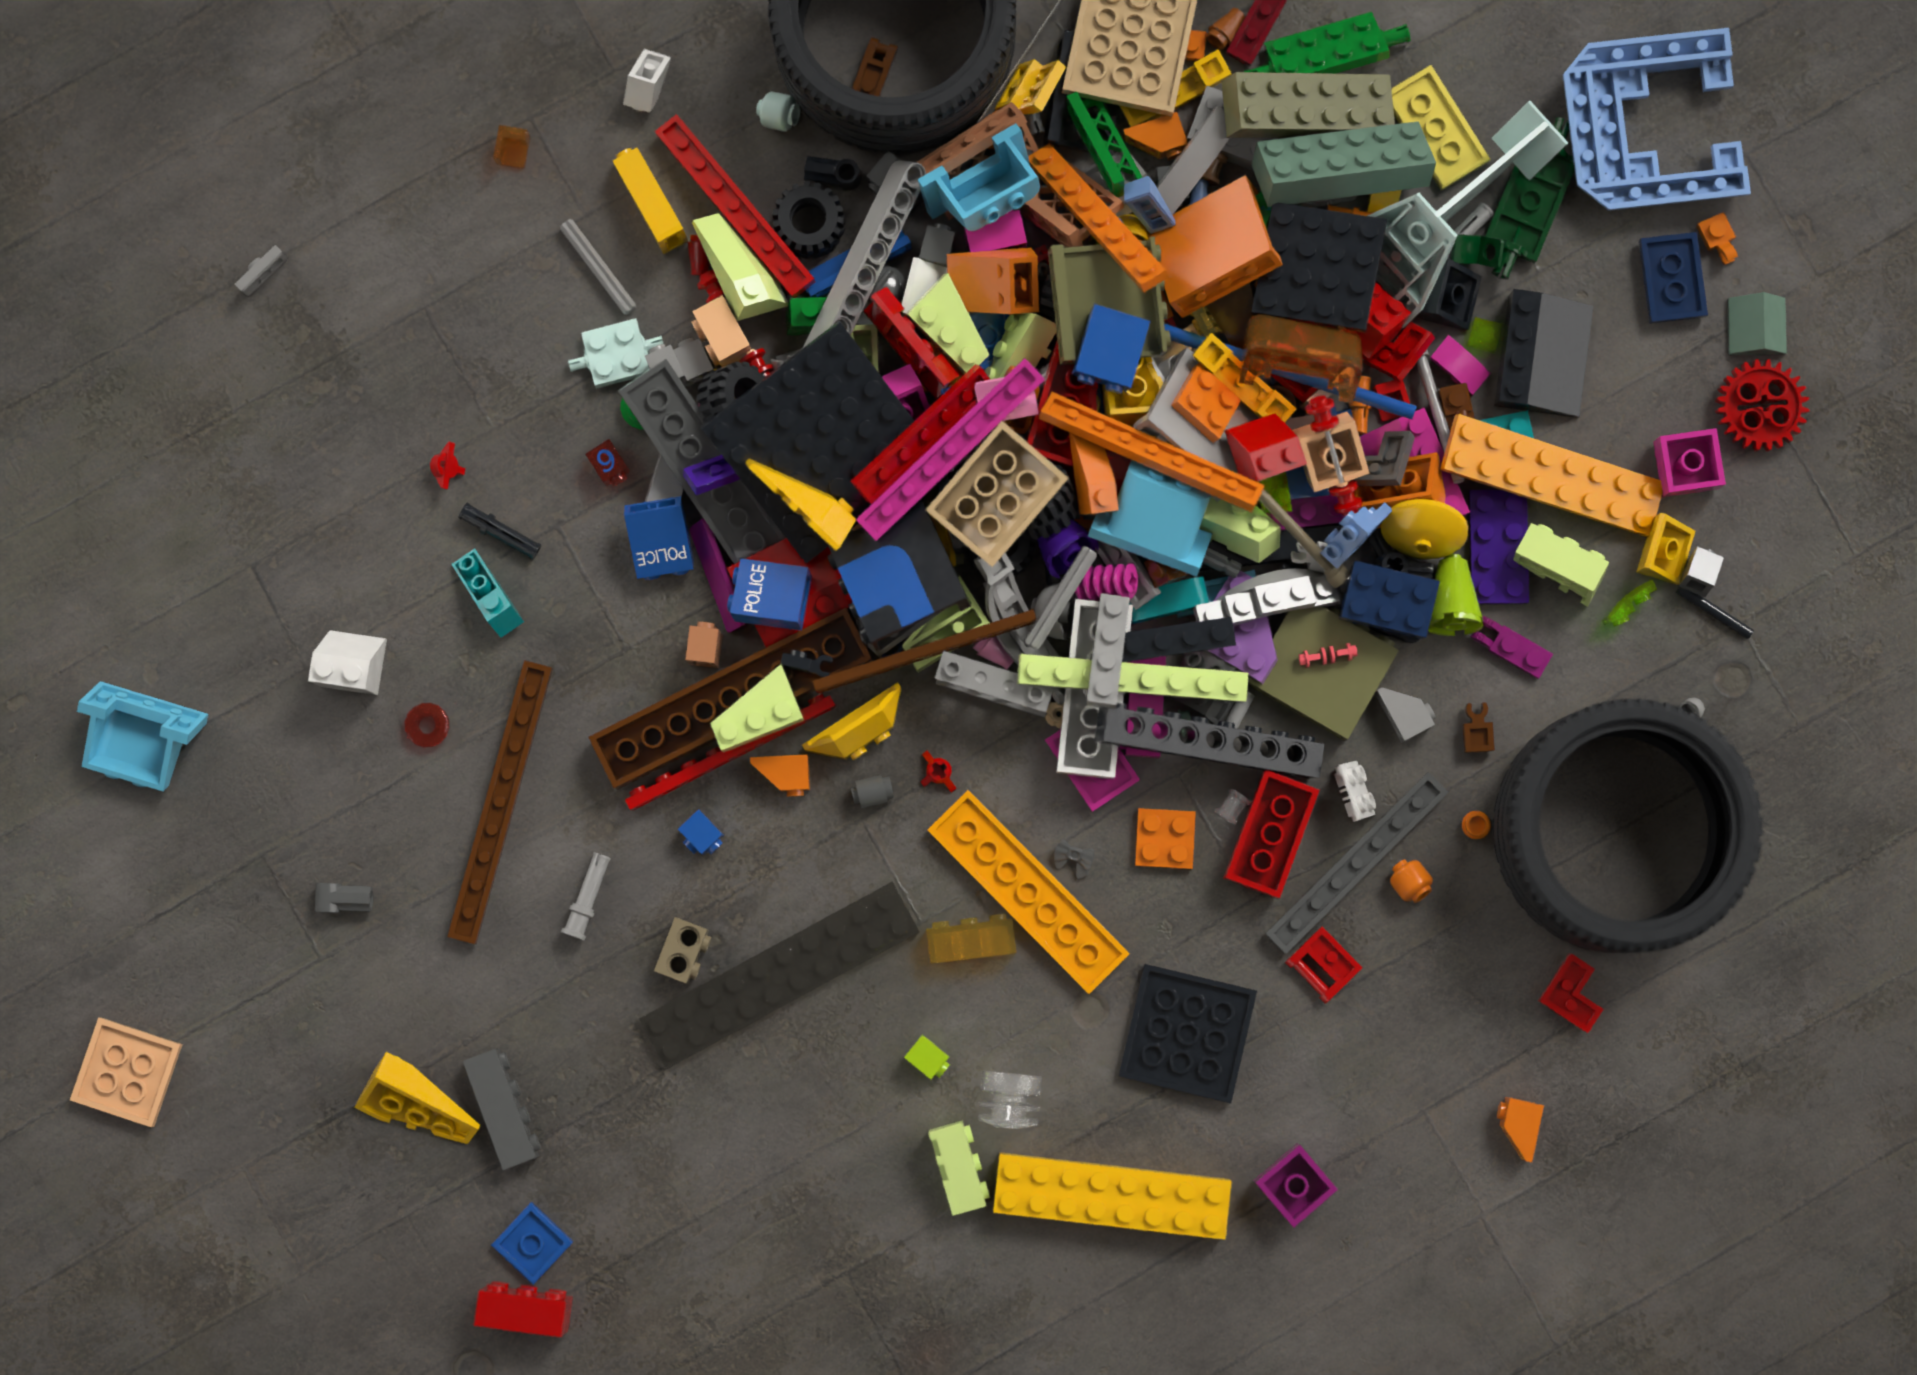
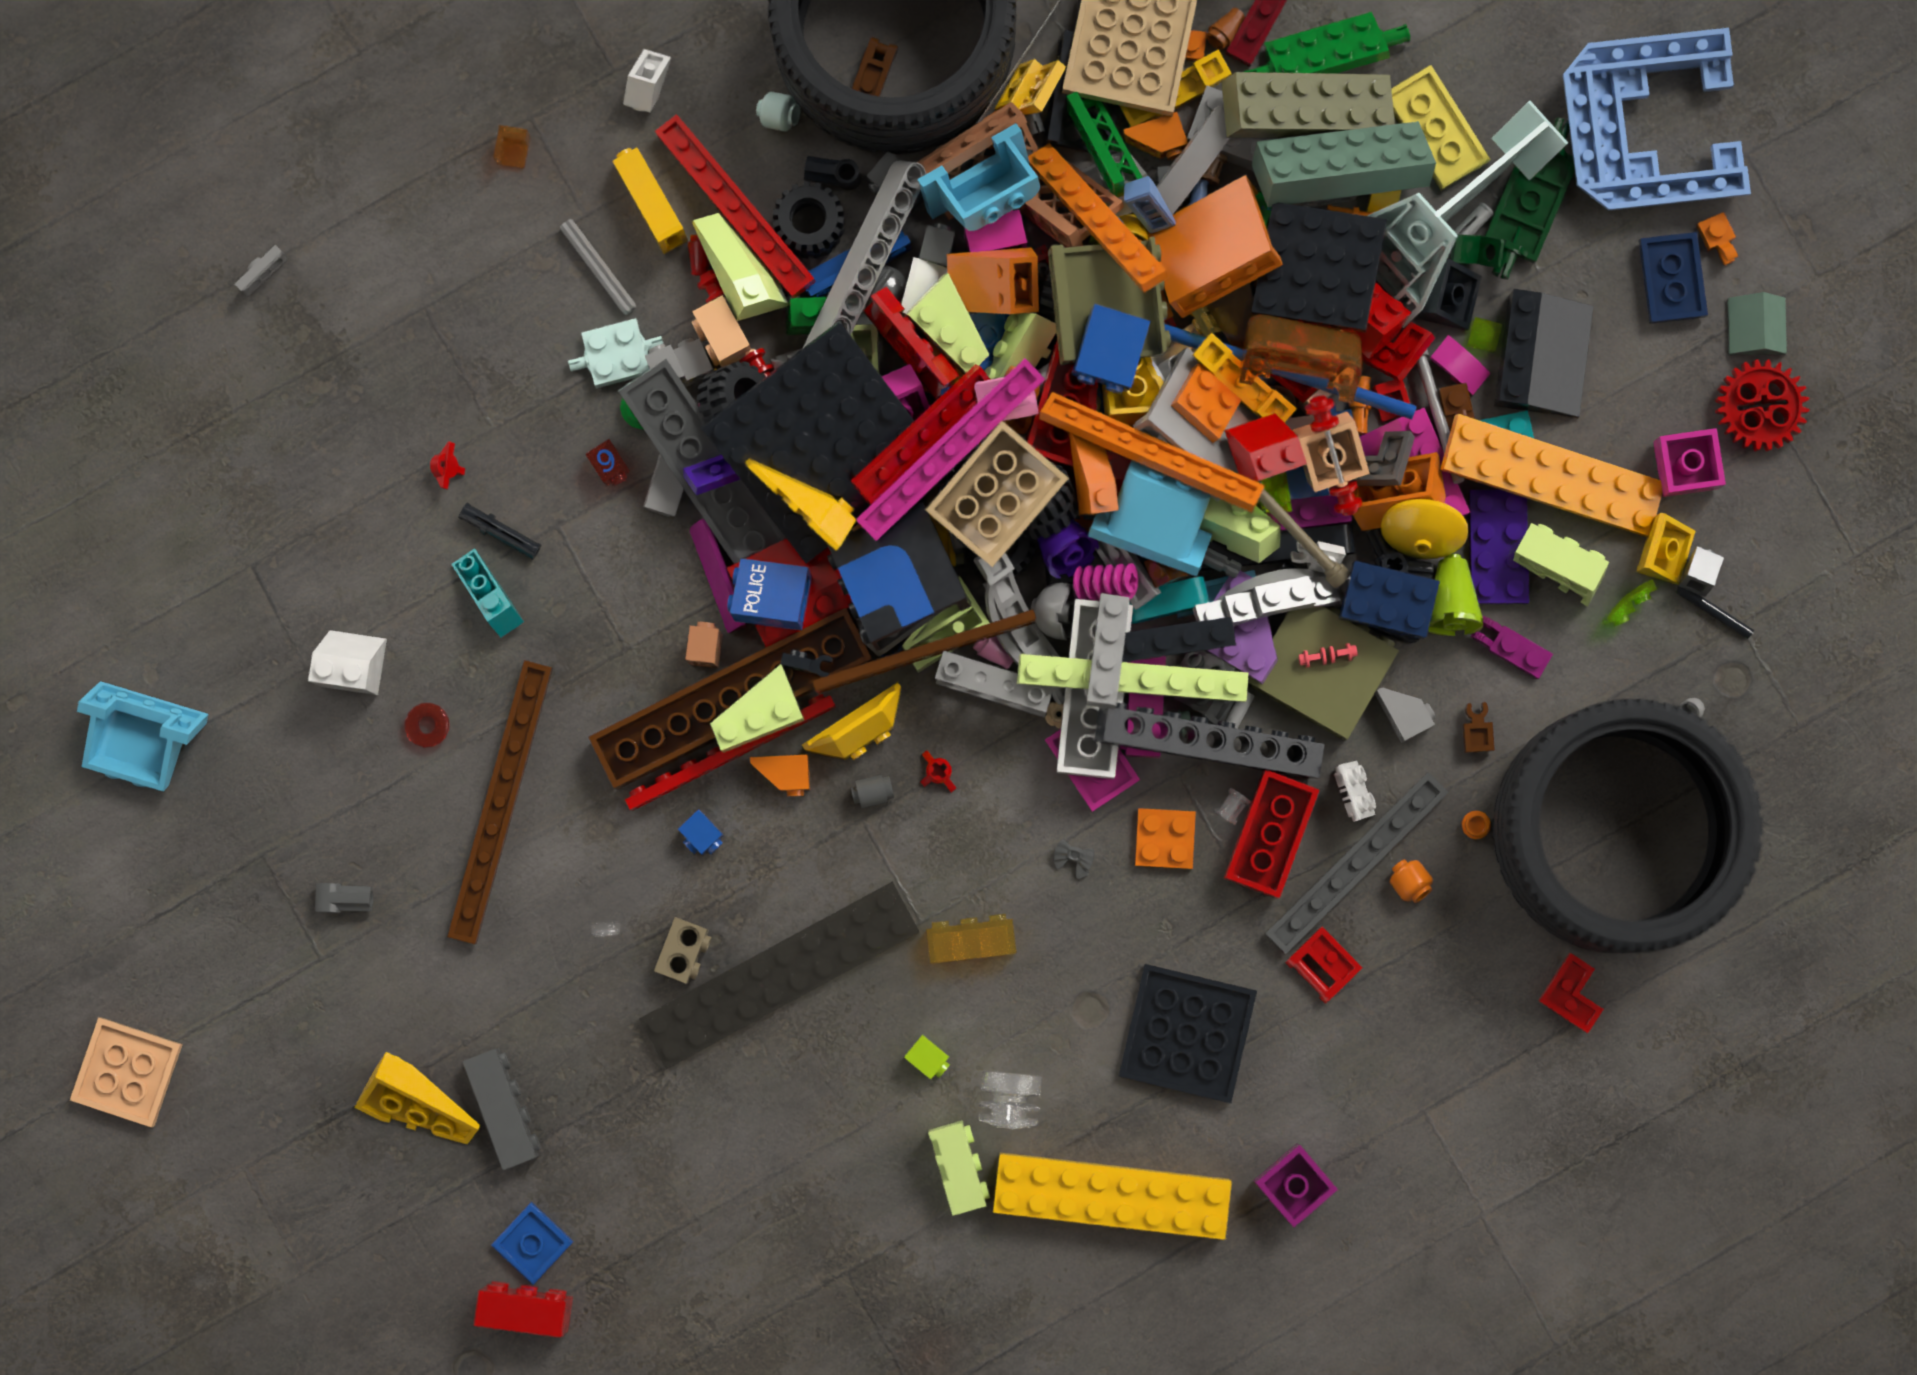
(582, 909): light grey pin -> none
(605, 929): none -> clear tile
(659, 538): blue brick -> none
(1028, 892): light orange plate -> none
(1060, 597): light grey axle -> none
(1354, 533): medium blue plate -> none
(1521, 1125): orange slope -> none

